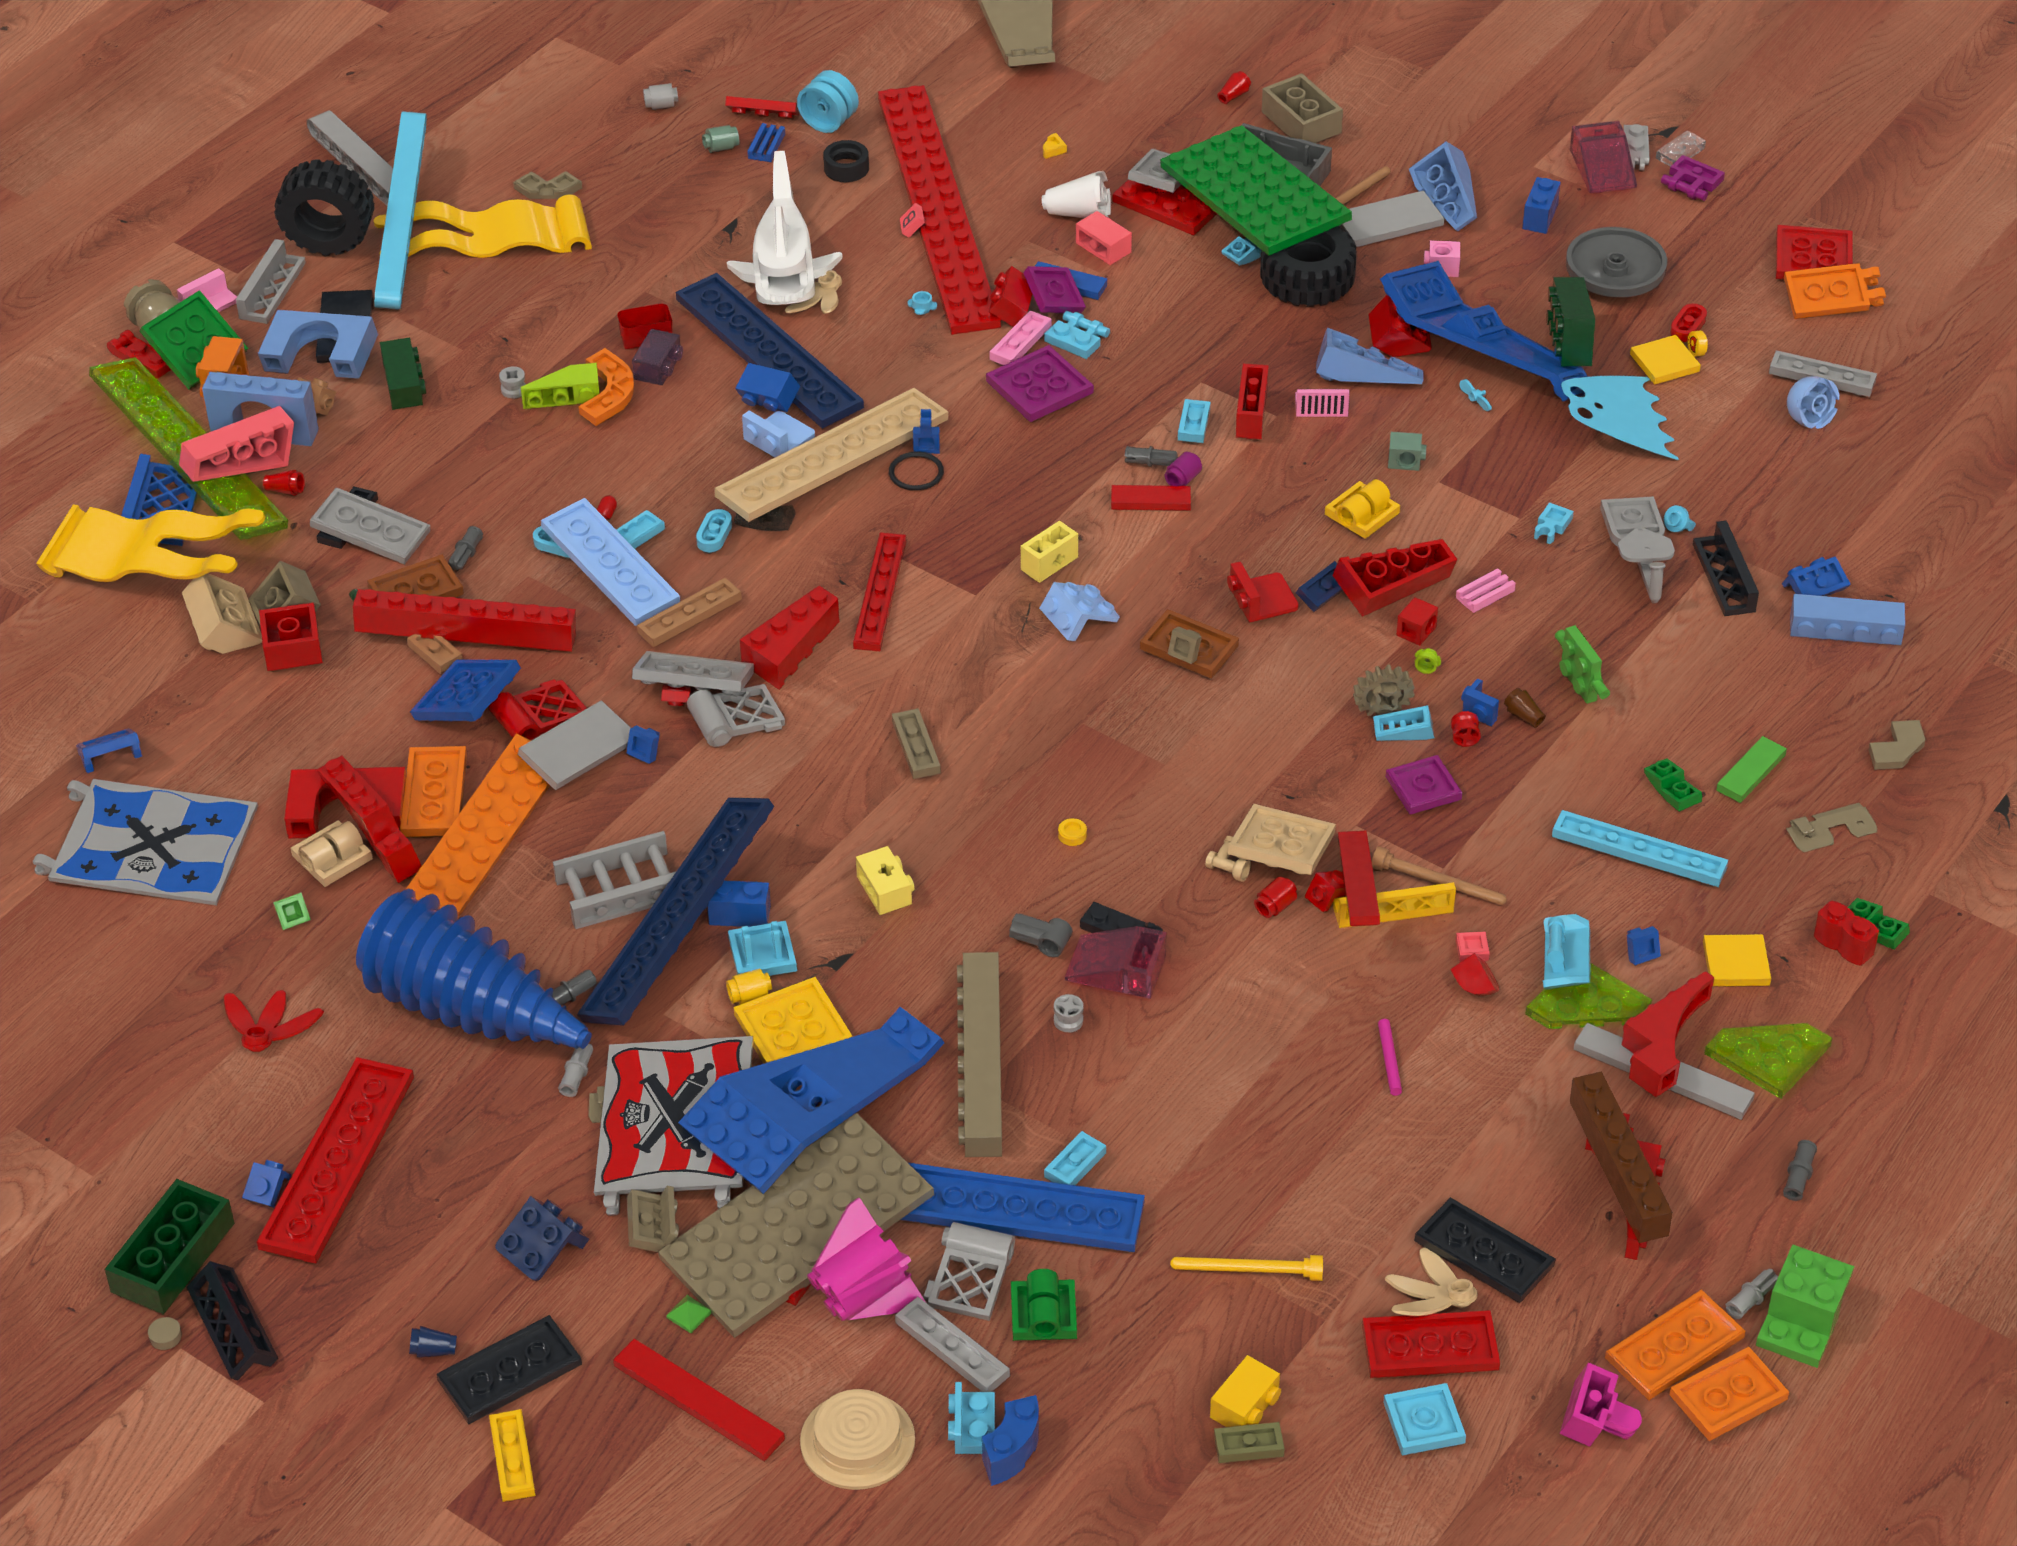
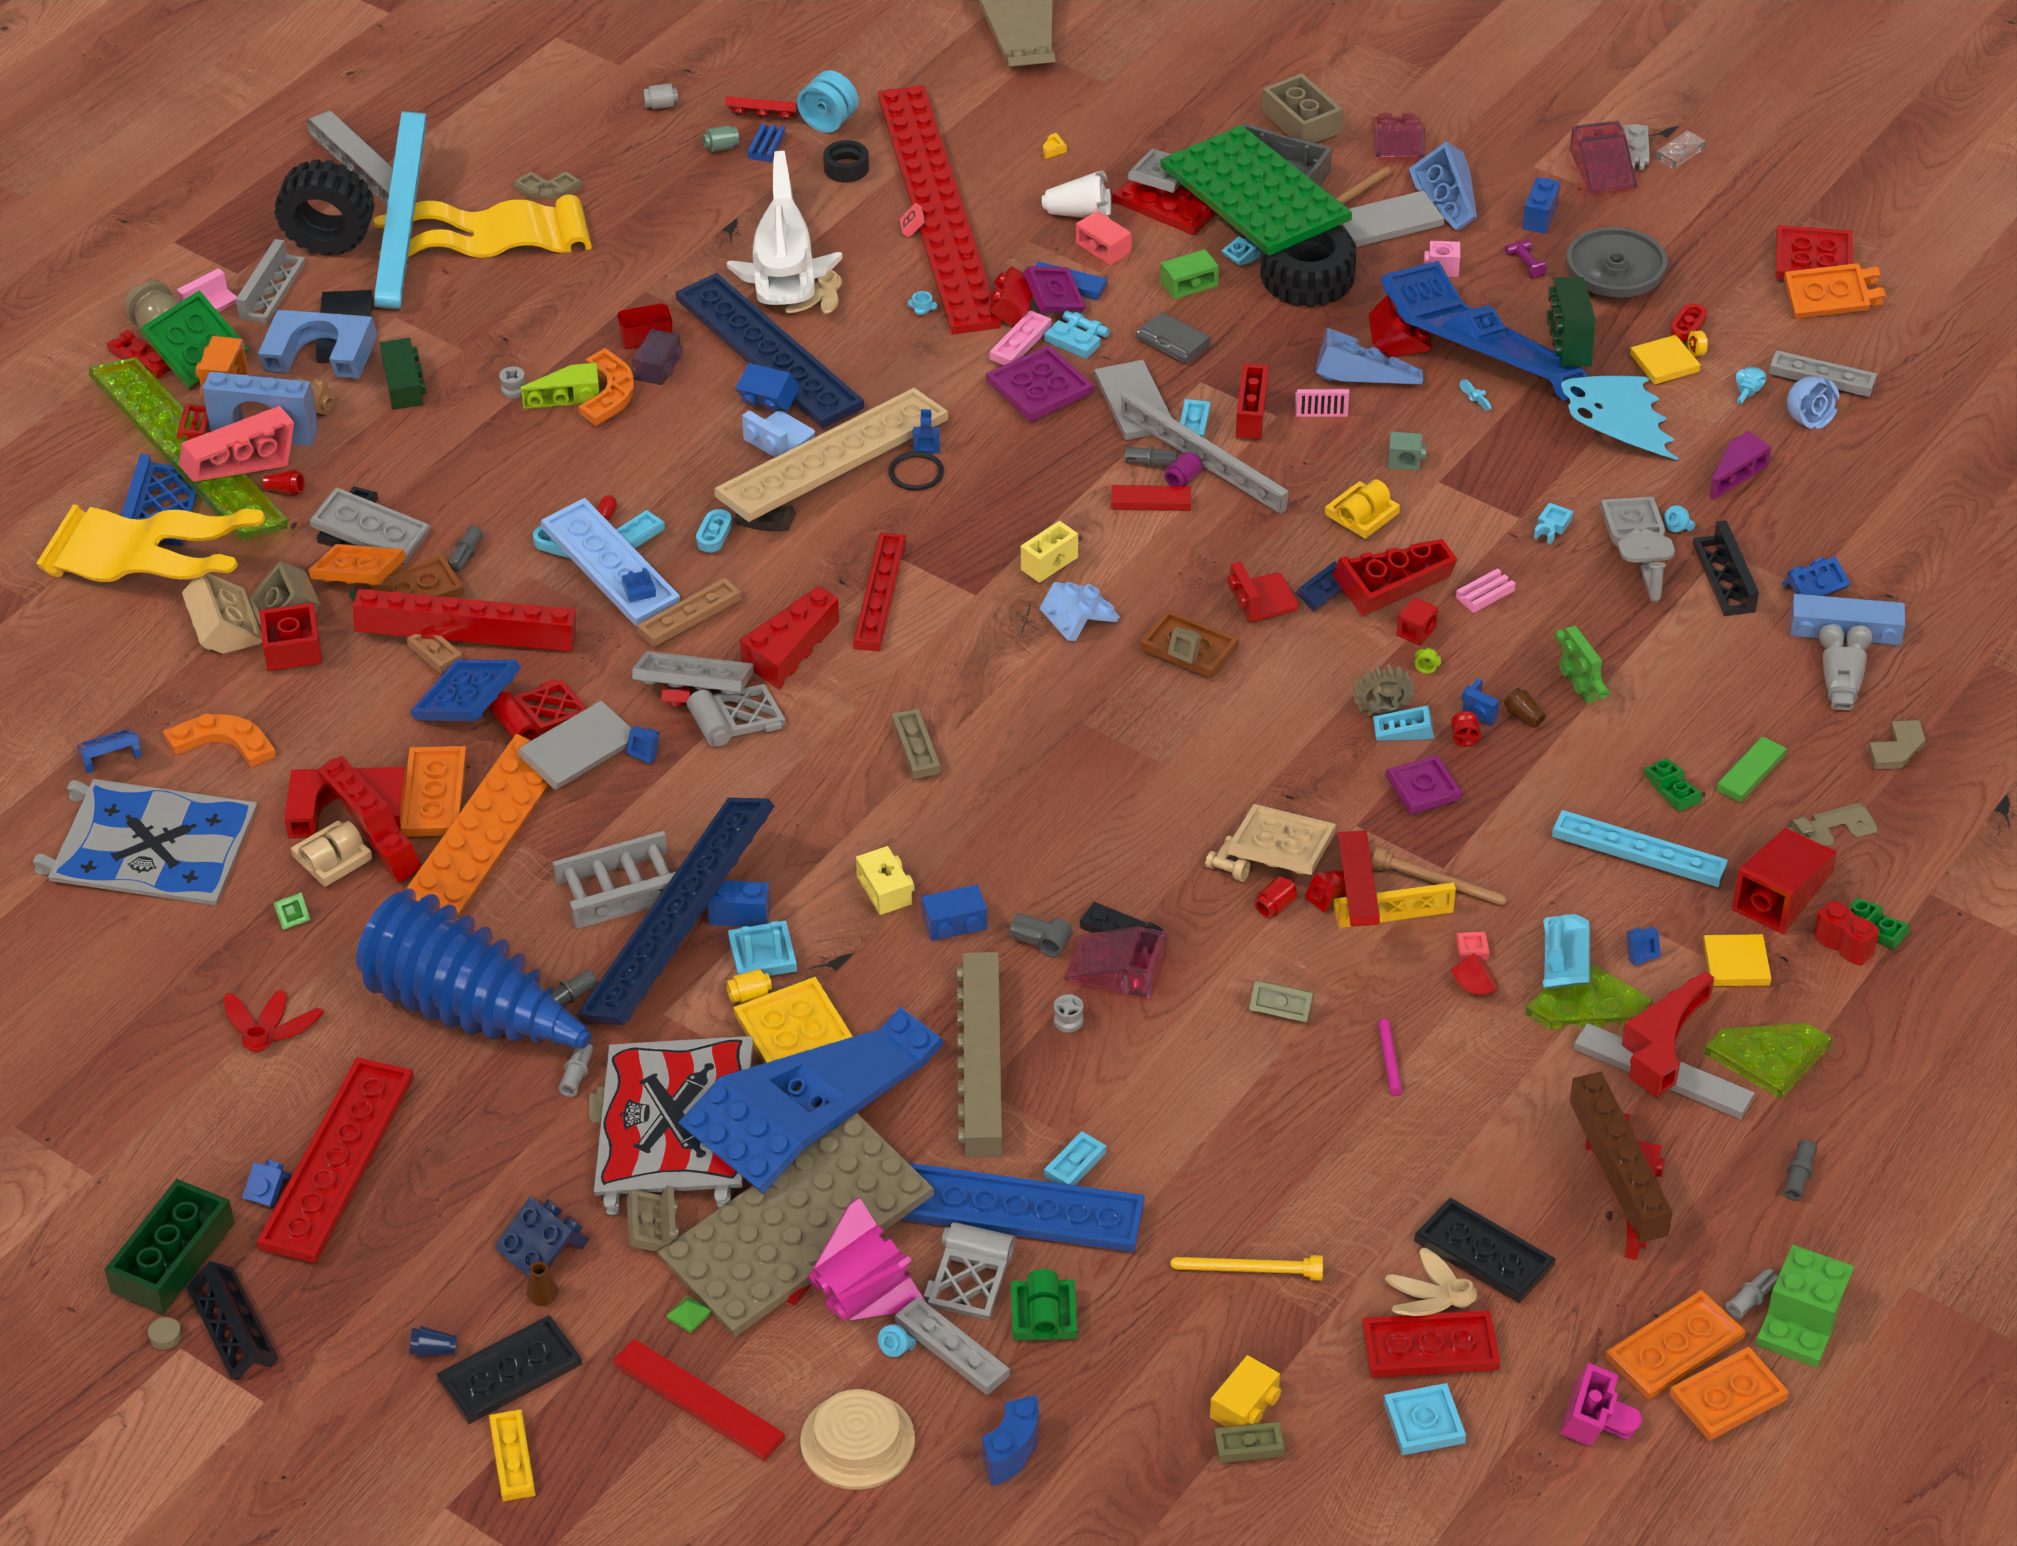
(192, 432): none -> red tile
(221, 728): none -> orange plate
(357, 564): none -> orange plate
(541, 1285): none -> reddish brown cone
(638, 585): none -> blue tile
(895, 1341): none -> medium azure plate
(954, 912): none -> blue brick
(973, 1419): medium azure bracket -> none
(1072, 832): yellow tile -> none
(1136, 379): none -> light grey tile
(1174, 337): none -> dark grey piece
(1189, 274): none -> bright green brick
(1210, 455): none -> light grey tile
(1234, 87): red cone -> none
(1281, 1001): none -> plate
(1398, 135): none -> clear pink slope
(1535, 268): none -> magenta piece
(1694, 172): magenta plate -> none
(1741, 460): none -> magenta slope
(1749, 382): none -> medium azure piece
(1782, 879): none -> red slope
(1844, 665): none -> light grey piece

